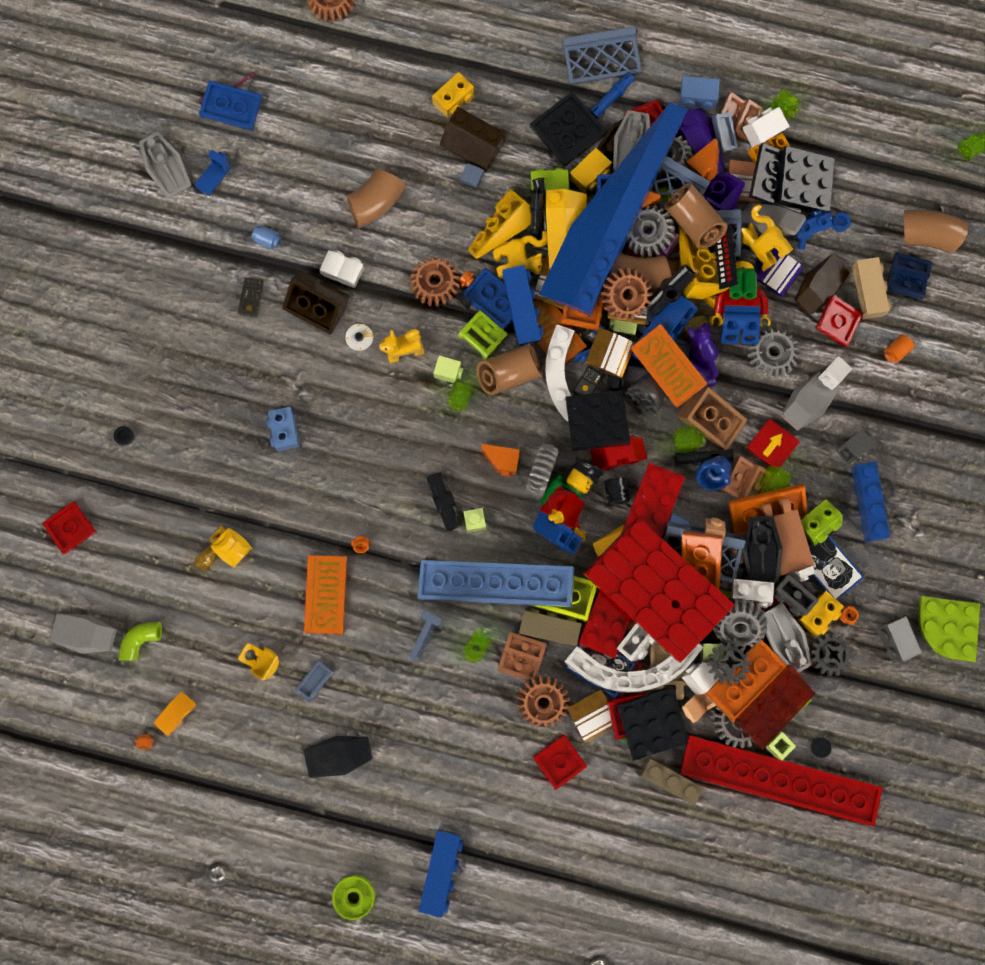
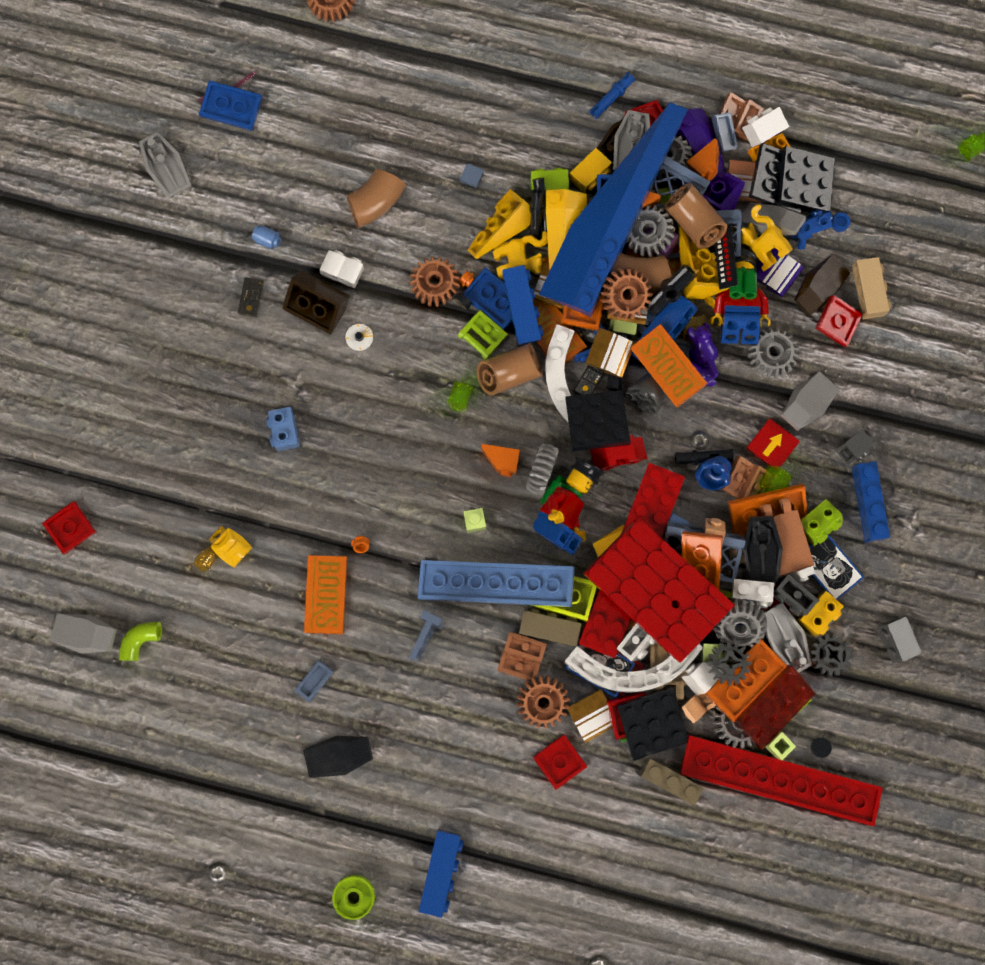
(123, 436): black tile -> none
(144, 742): orange plate -> none
(173, 714): light orange slope -> none
(214, 173): blue bracket -> none
(265, 663): yellow piece -> none
(402, 345): yellow animal -> none
(444, 501): black piece -> none
(448, 369): yellowish green brick -> none
(453, 95): yellow brick -> none
(472, 139): dark brown slope -> none
(483, 643): clear neon green brick -> none
(568, 129): black plate -> none
(598, 40): sand blue fence -> none
(617, 490): black piece -> none
(687, 440): clear neon green brick -> none
(699, 92): medium blue brick -> none
(712, 417): medium nougat slope -> none
(787, 102): clear neon green brick -> none
(835, 373): white brick -> none
(852, 611): orange plate -> none
(899, 349): orange brick -> none
(909, 275): dark blue slope -> none
(934, 230): medium nougat brick -> none
(950, 627): lime plate -> none

